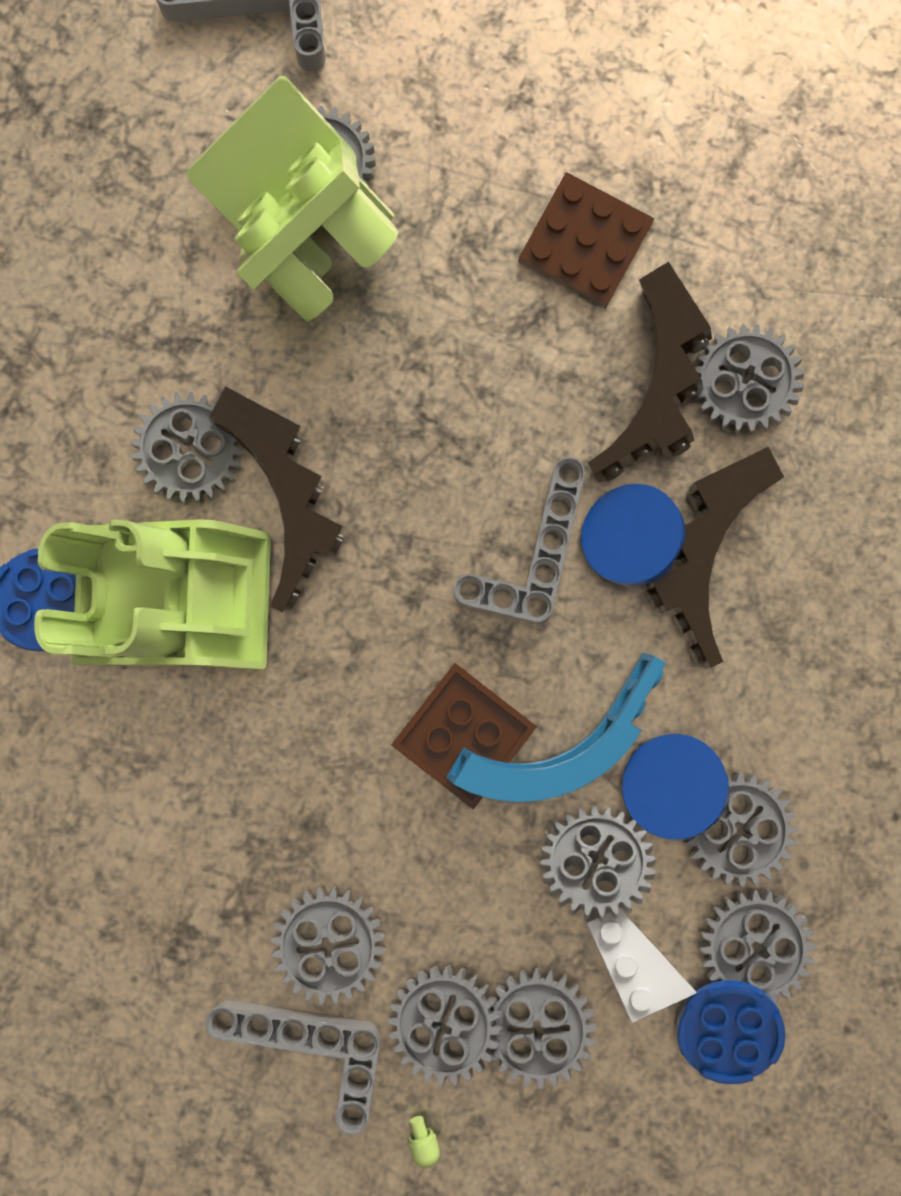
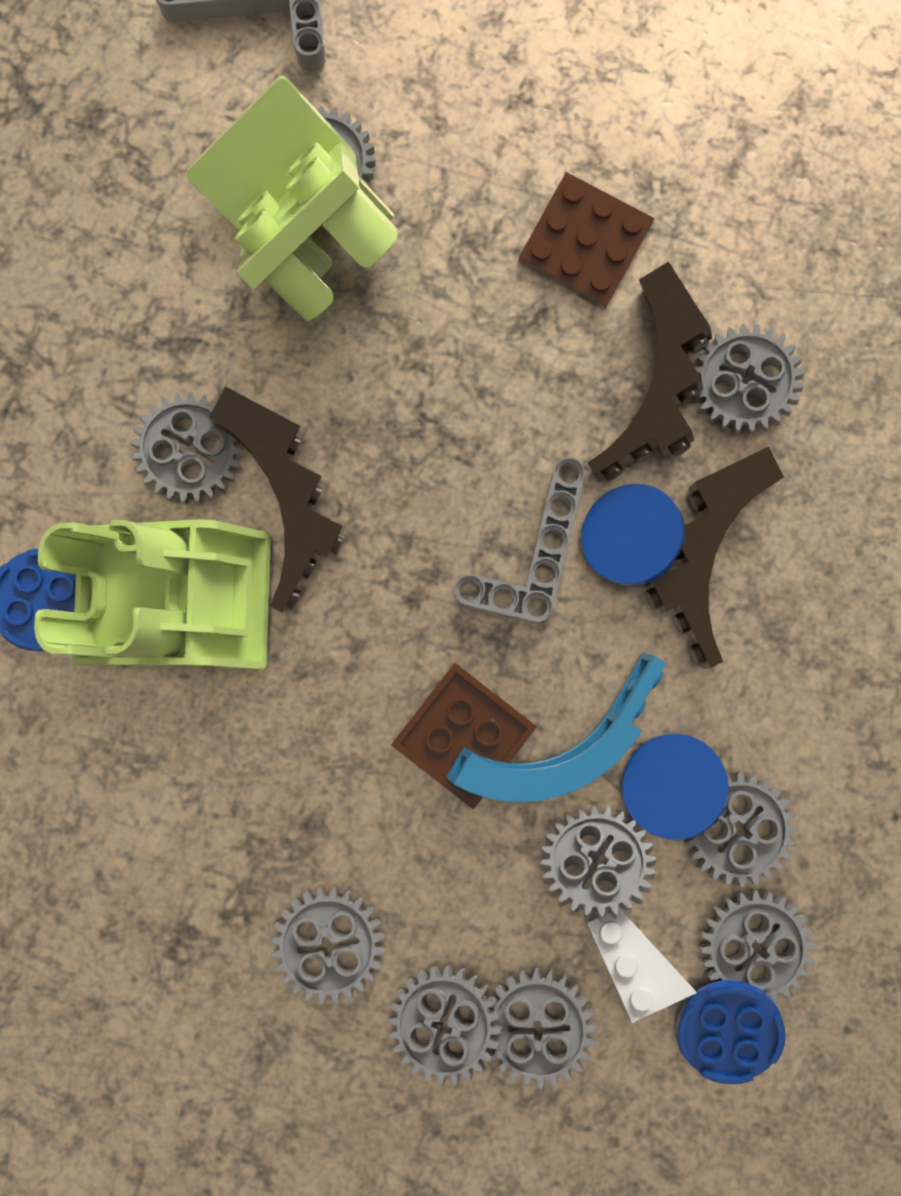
(310, 1042): light grey beam -> none
(423, 1144): yellowish green cylinder -> none

